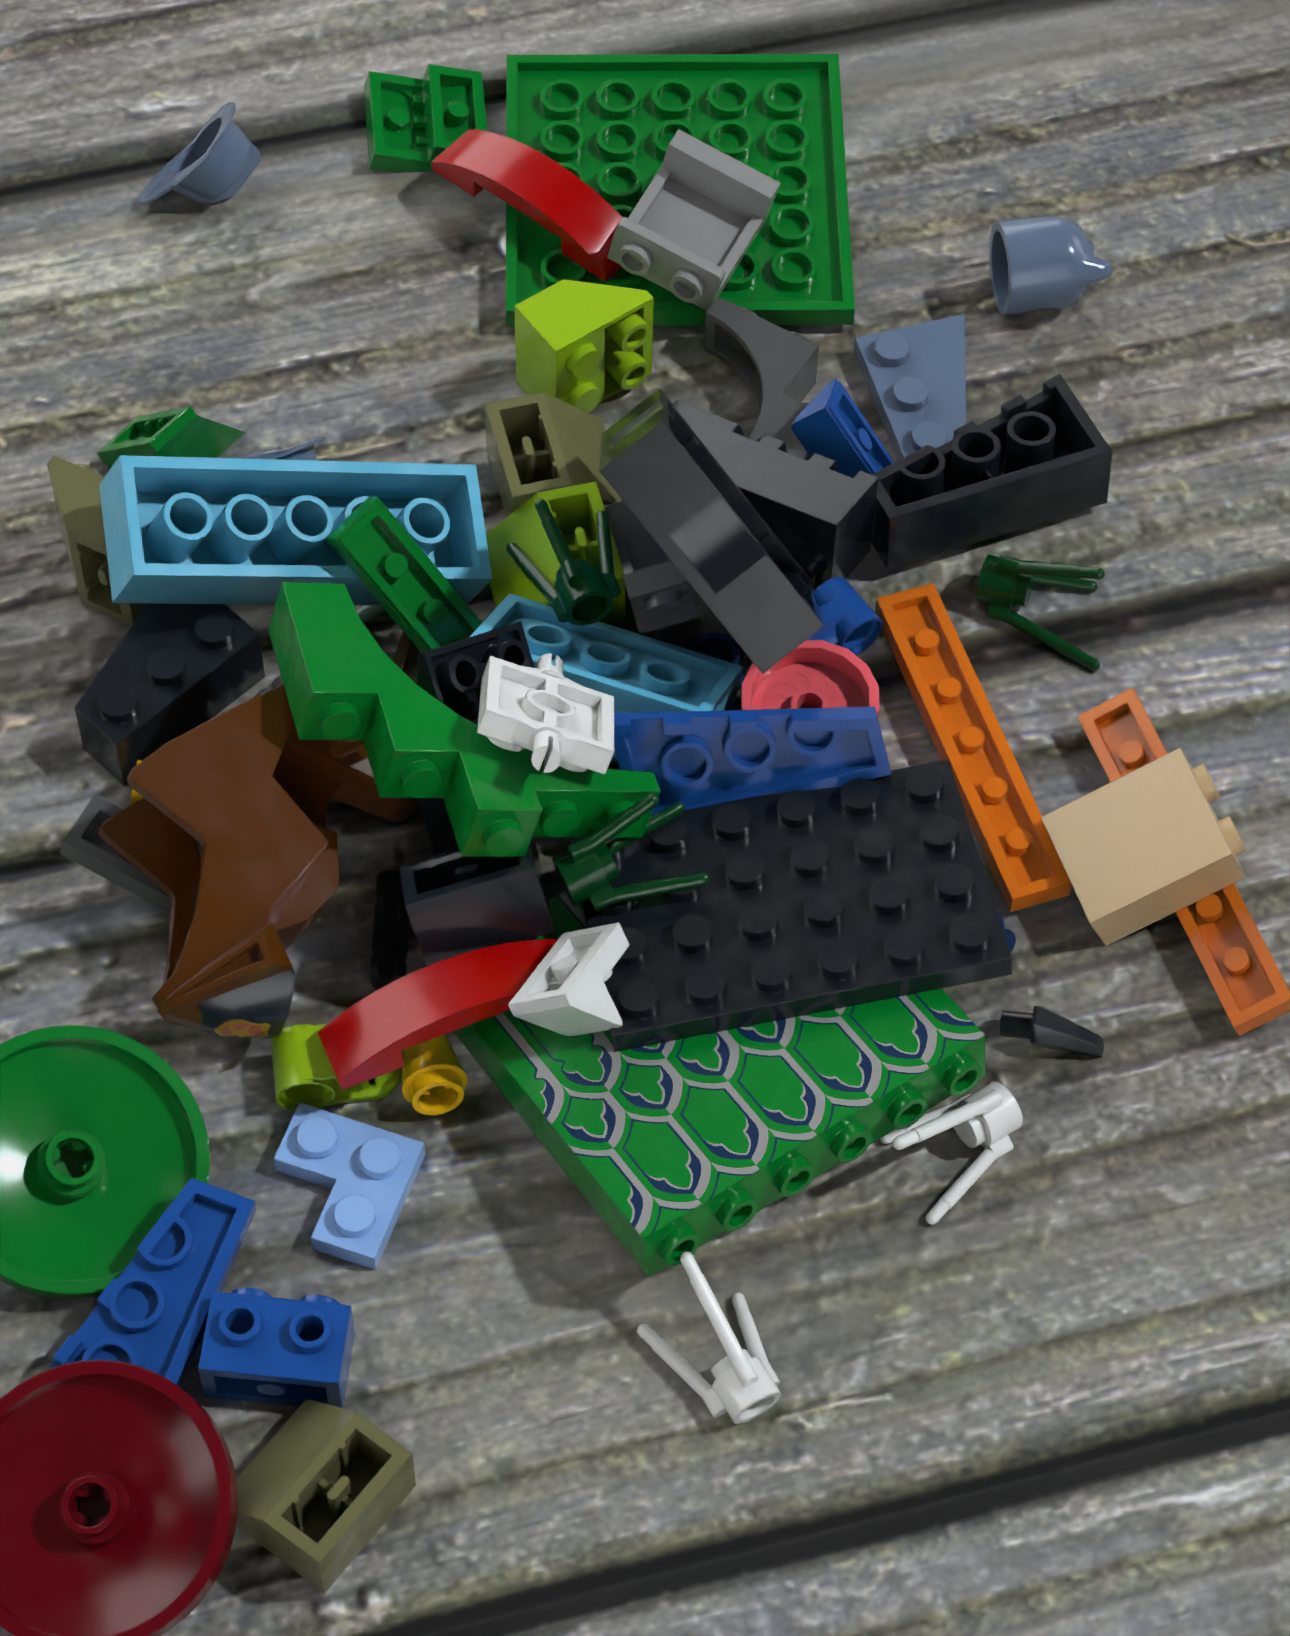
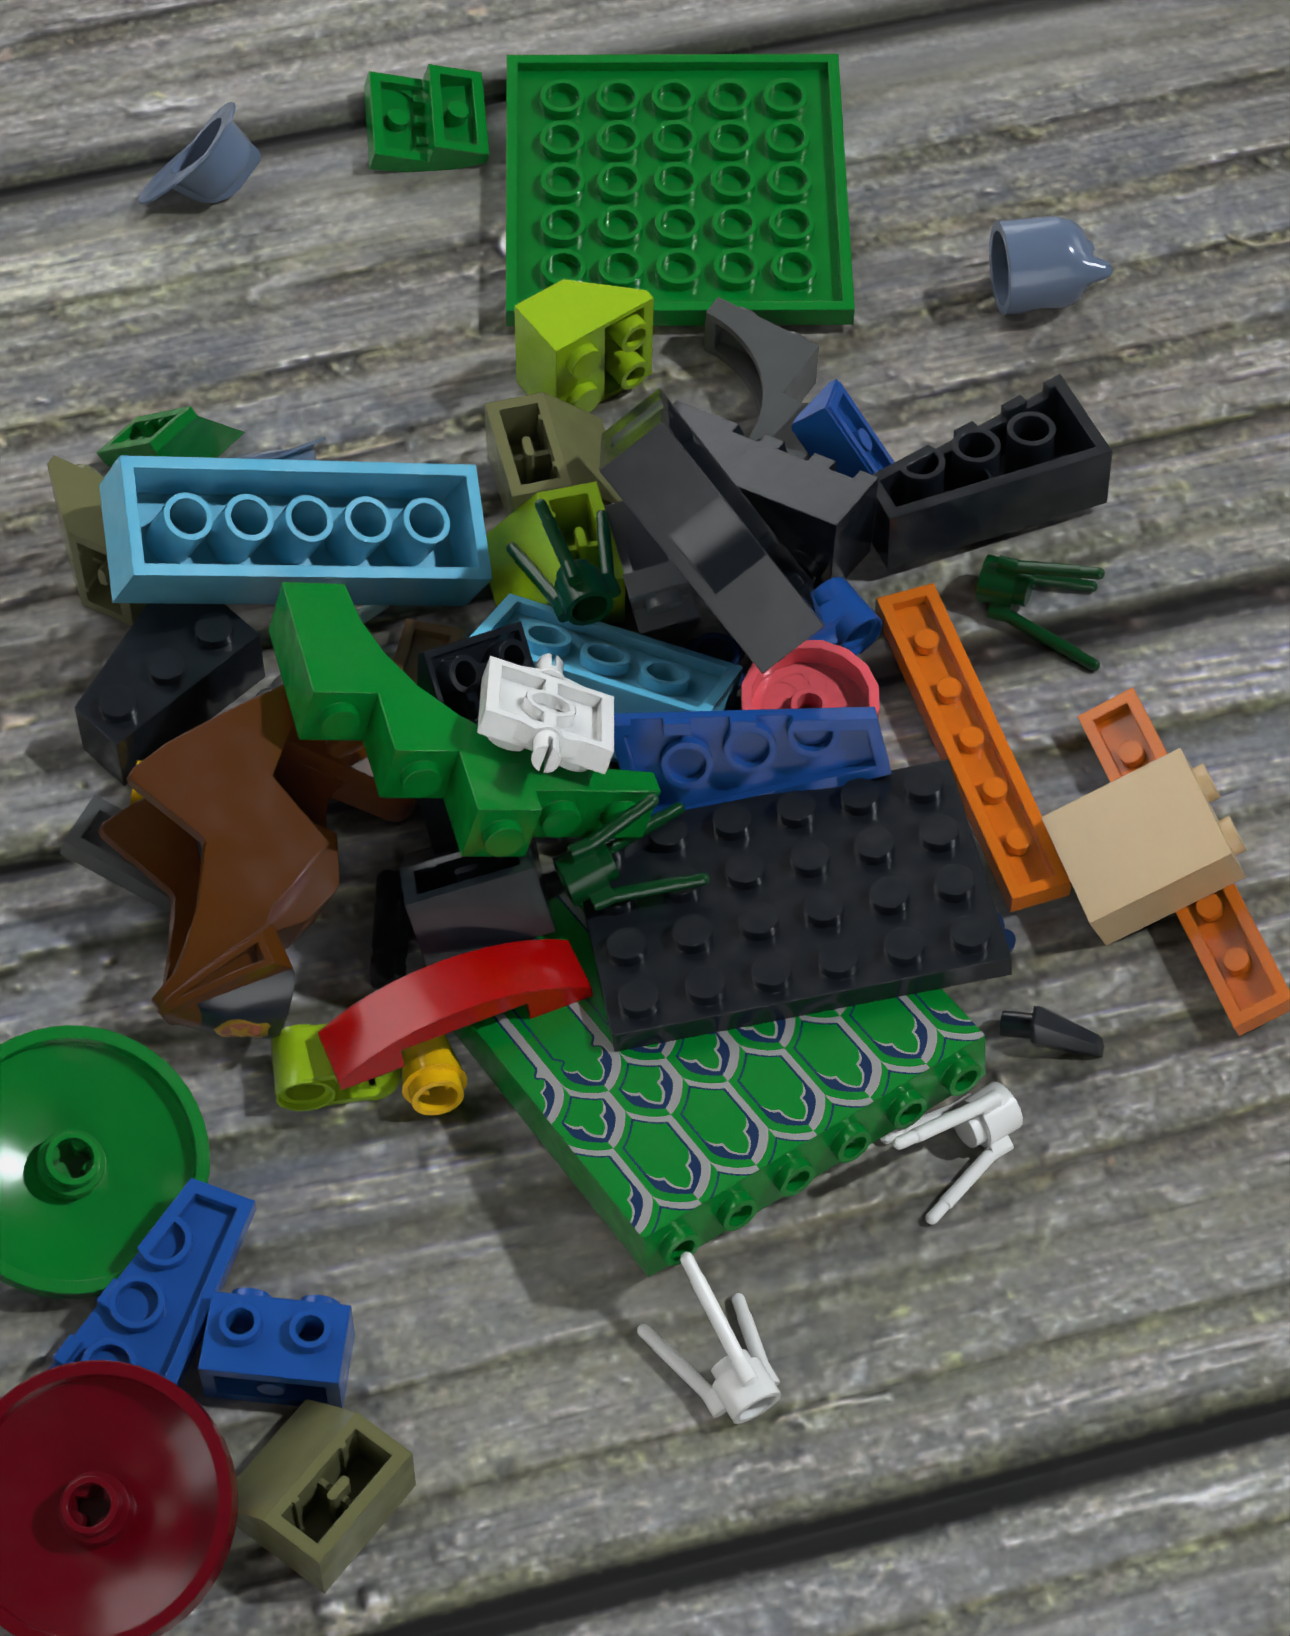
(367, 1176): light blue plate -> none
(402, 577): green tile -> none
(538, 190): red slope -> none
(569, 986): white slope -> none
(694, 221): light grey panel -> none
(917, 381): sand blue wing -> none

